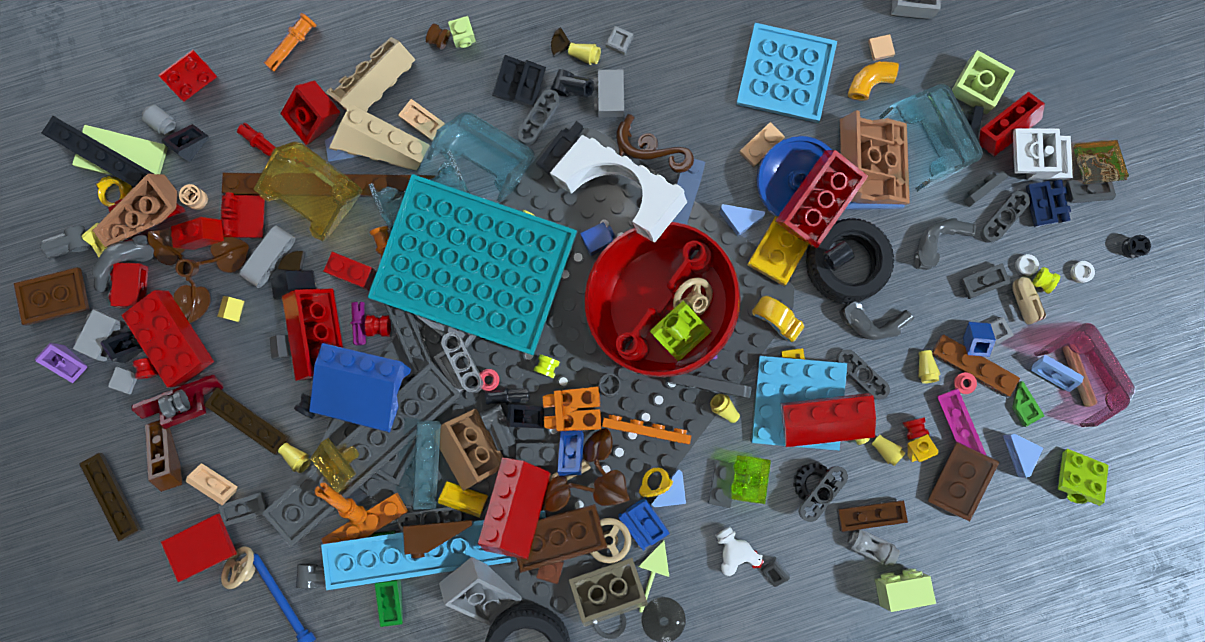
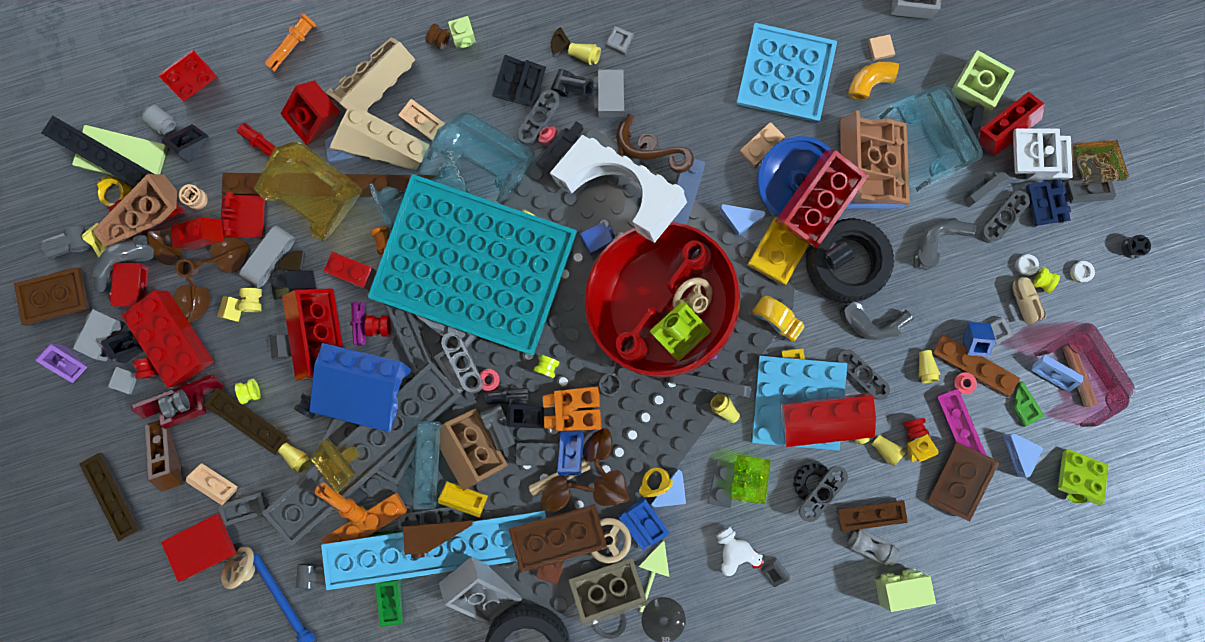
(247, 391): none -> neon yellow wheel
(250, 300): none -> light yellow wheel
(514, 509): red slope -> none
(547, 135): none -> coral plate
(655, 431): orange plate -> none
(985, 281): dark grey plate -> none

